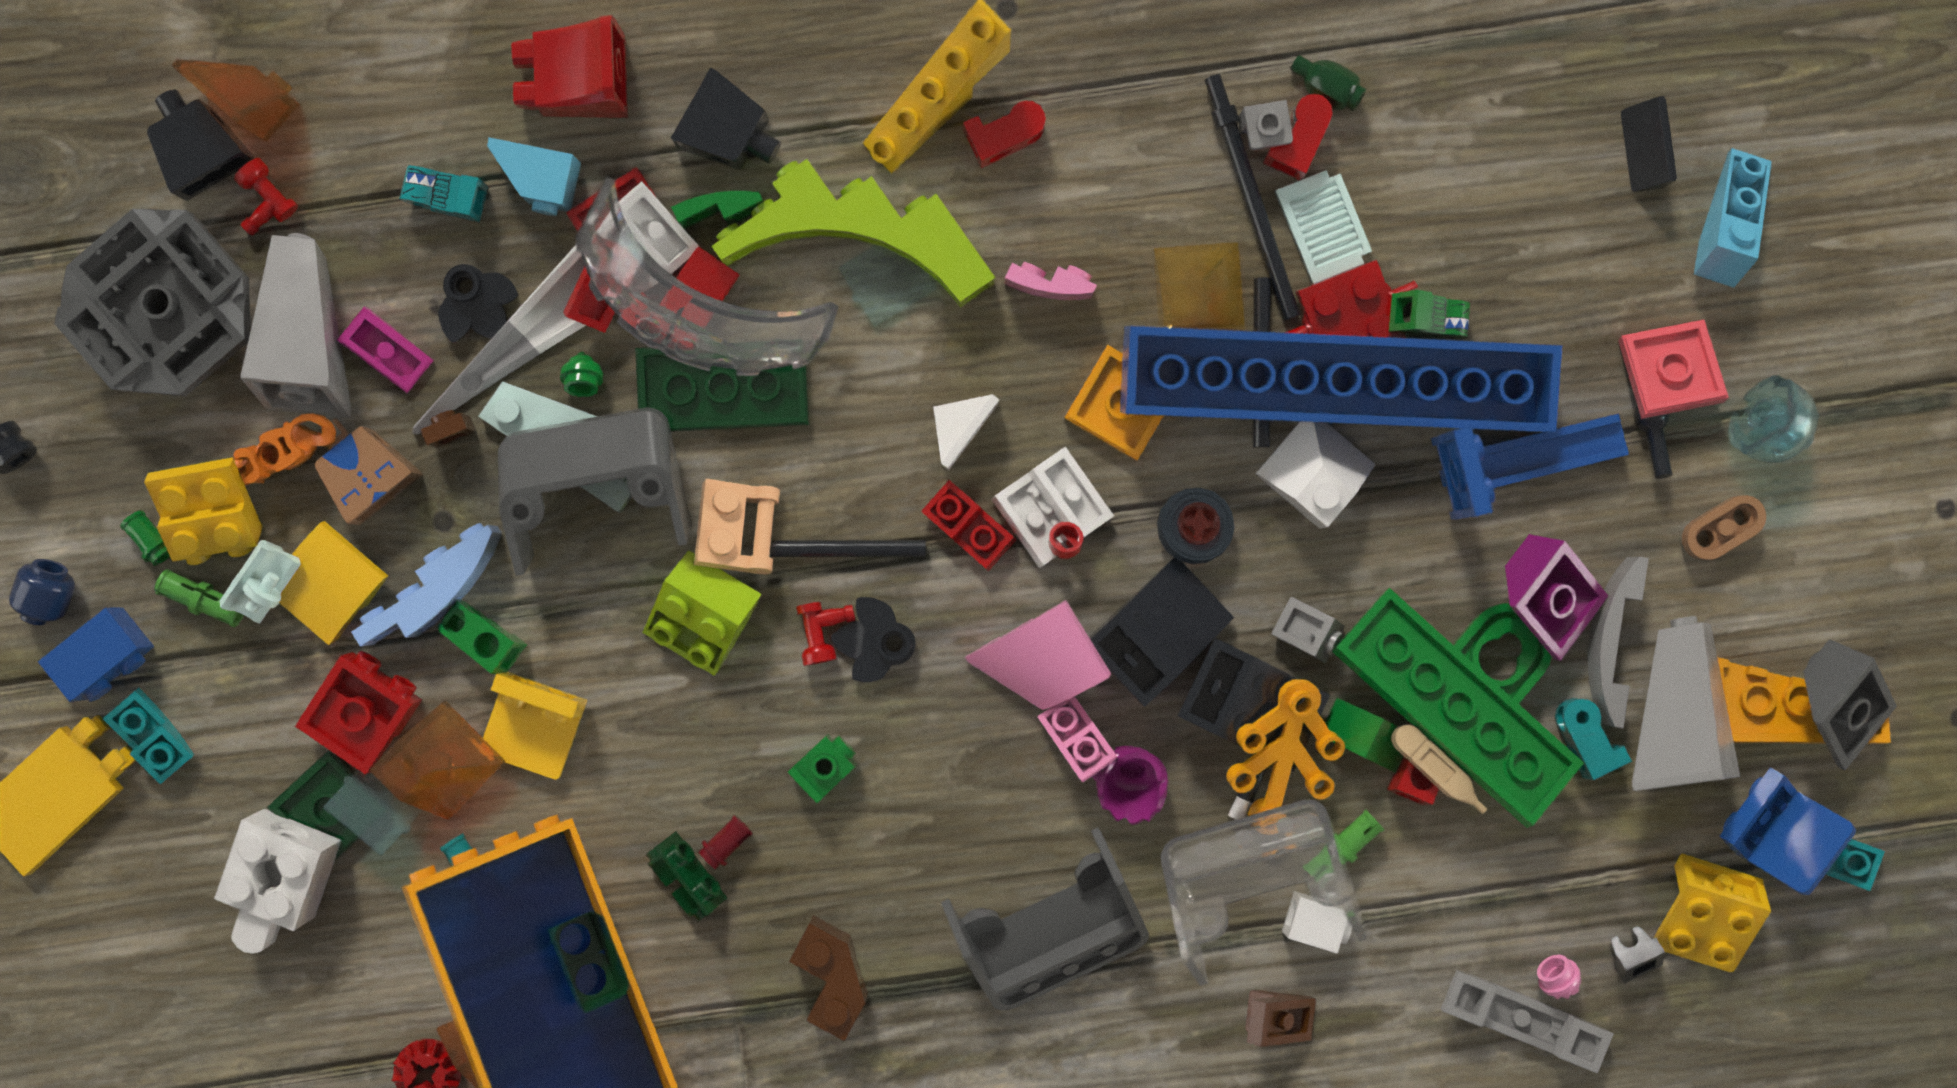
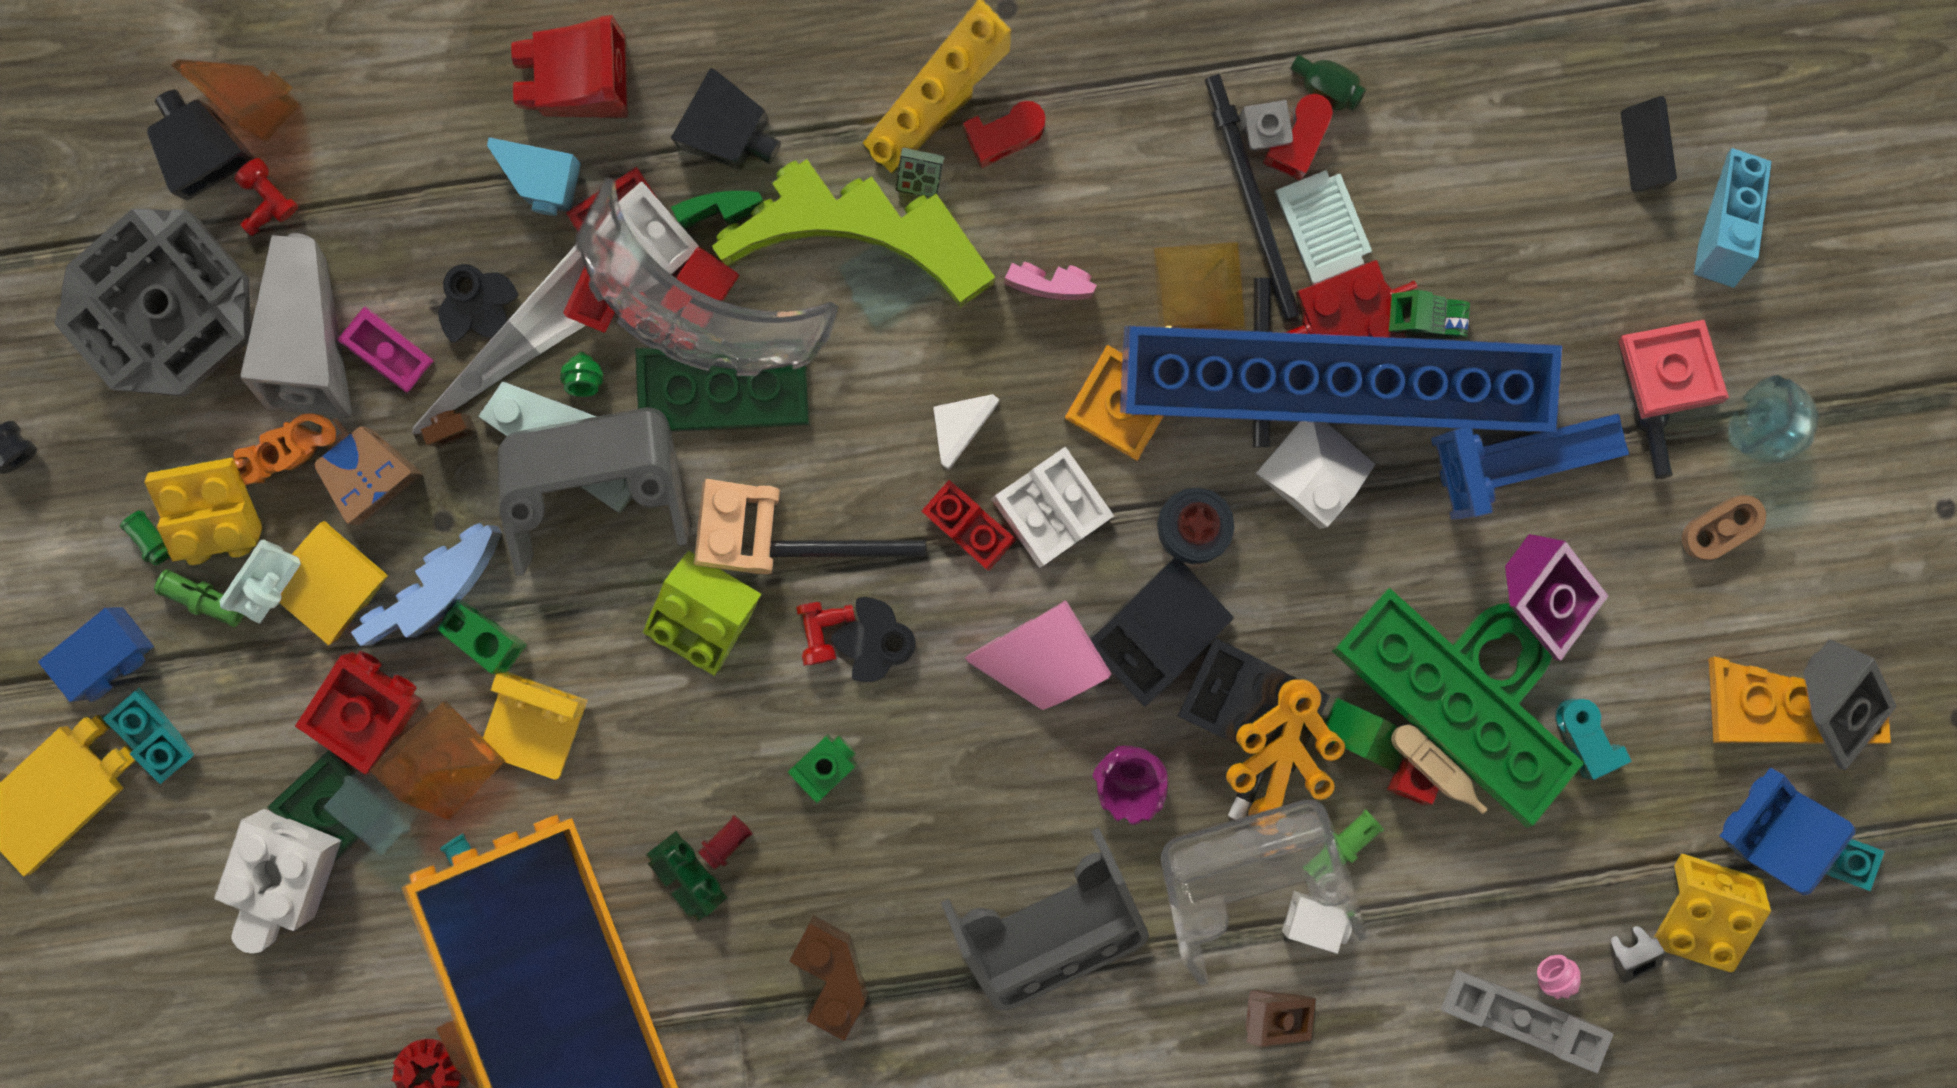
(42, 591): dark blue head -> none
(444, 192): teal leg -> none
(600, 940): dark green piece -> none
(919, 172): none -> tile
(1070, 535): red hinge -> none
(1077, 738): bright pink slope -> none
(1308, 629): light grey bracket -> none
(1625, 584): light grey slope -> none
(1685, 713): light grey slope -> none

